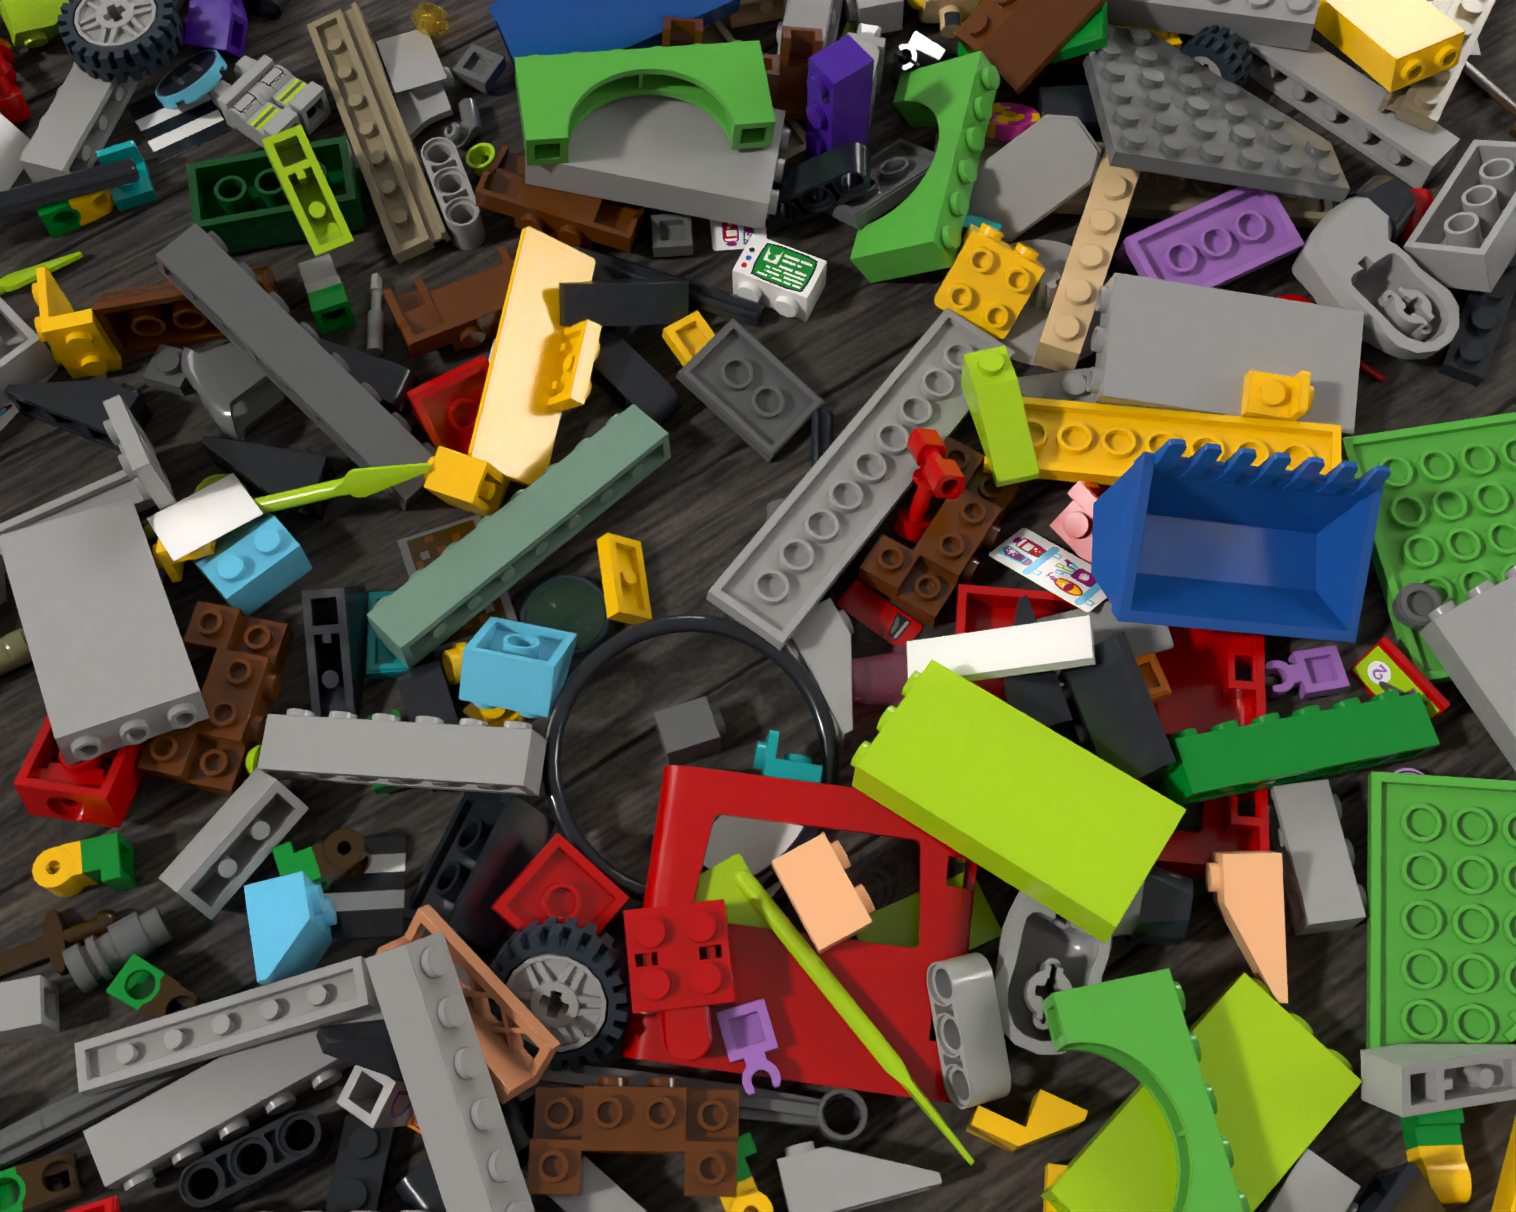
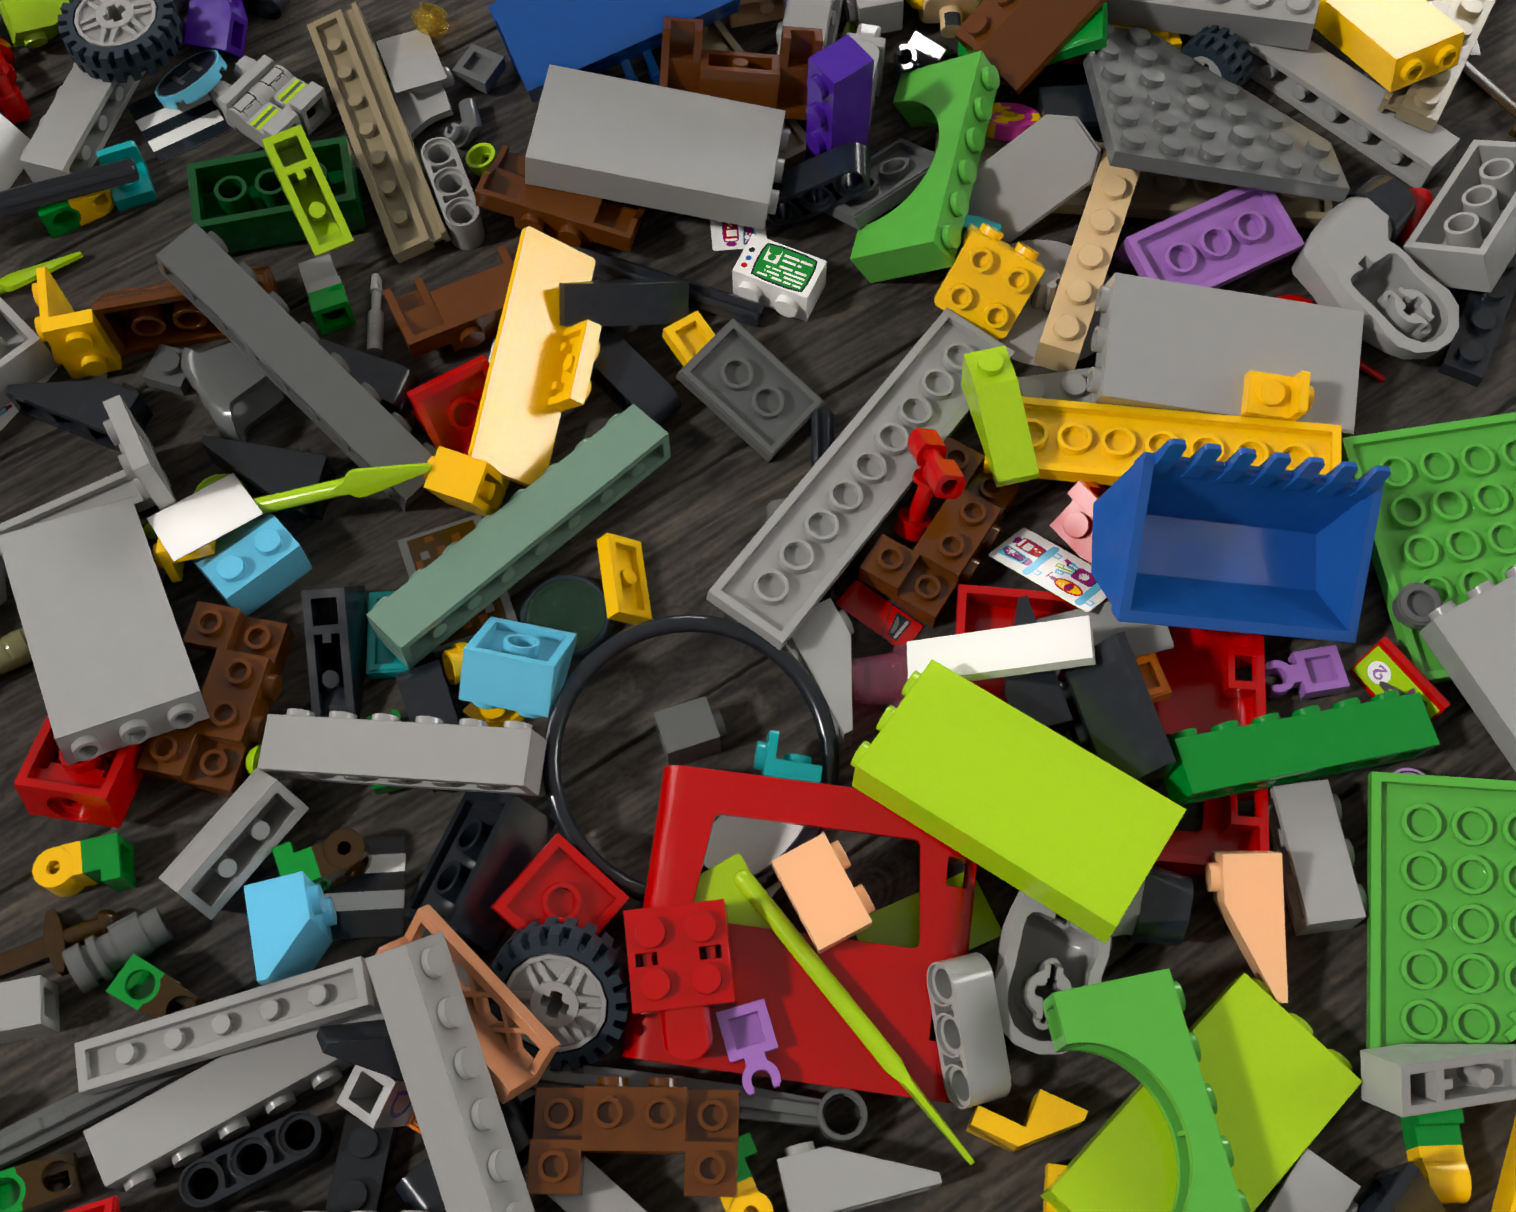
(671, 235): dark grey plate -> none
(716, 77): bright green arch -> none

